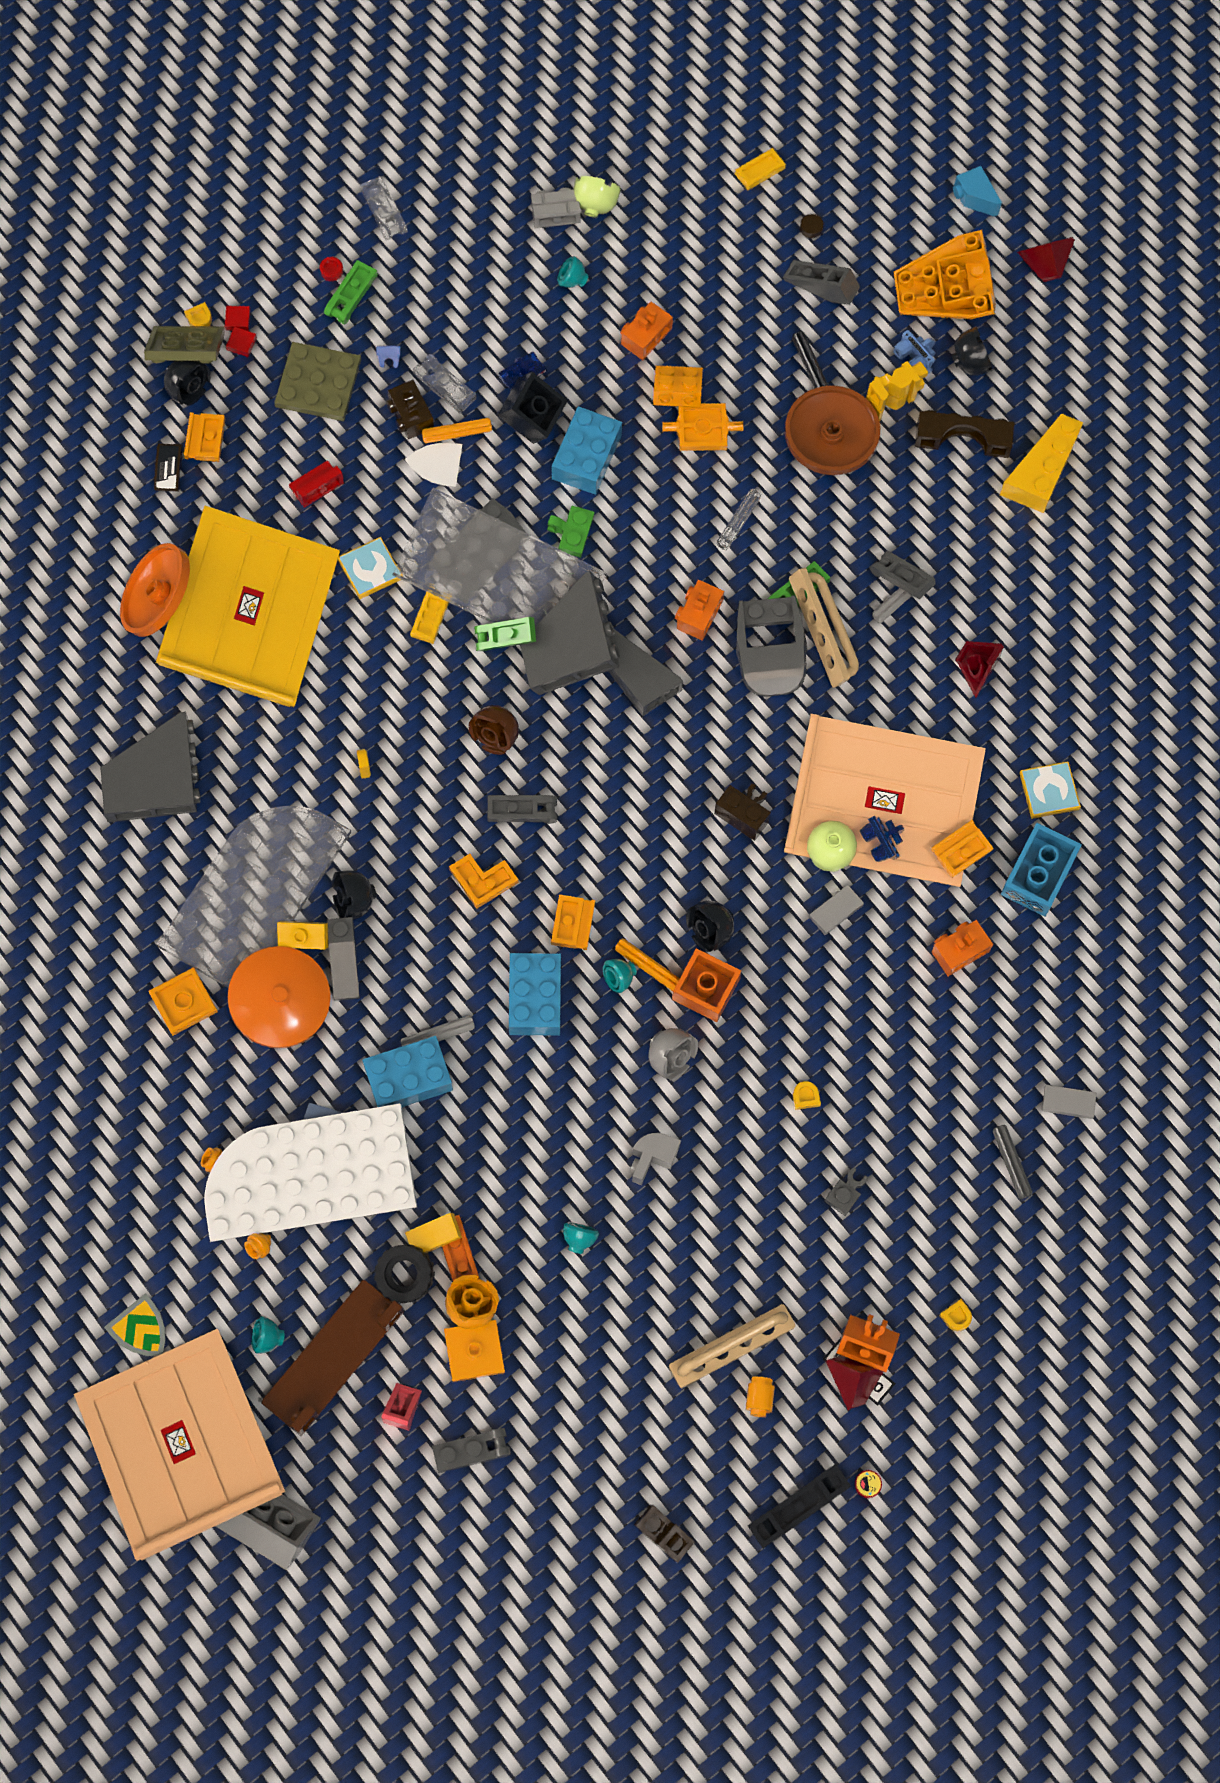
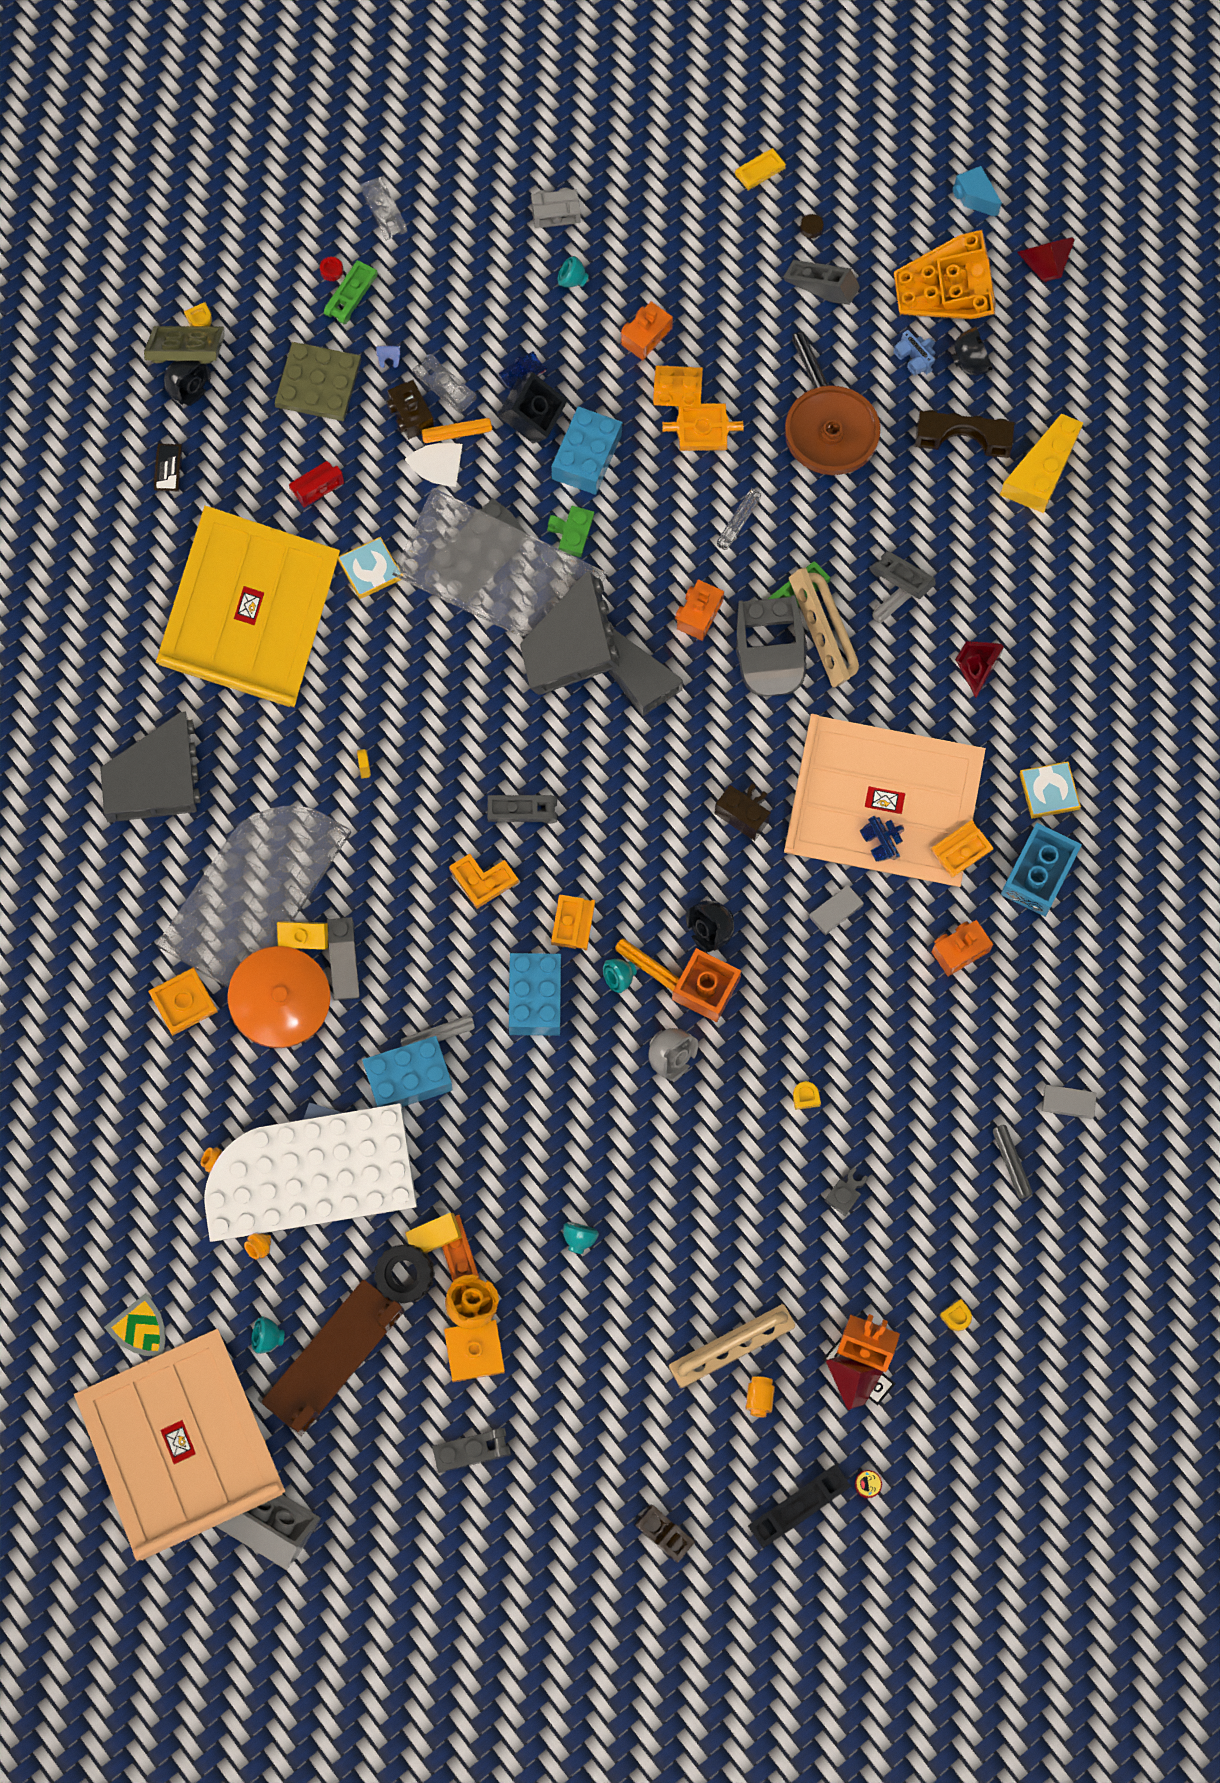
(155, 590): orange dish -> none
(204, 437): light orange plate -> none
(237, 317): red tile -> none
(241, 341): red tile -> none
(353, 894): black cylinder -> none
(401, 1406): coral slope -> none
(429, 618): yellow plate -> none
(494, 728): reddish brown cylinder -> none
(505, 633): plate -> none
(595, 195): yellowish green cylinder -> none
(656, 1149): light grey brick -> none
(831, 846): yellowish green cylinder -> none
(898, 388): yellow hips -> none

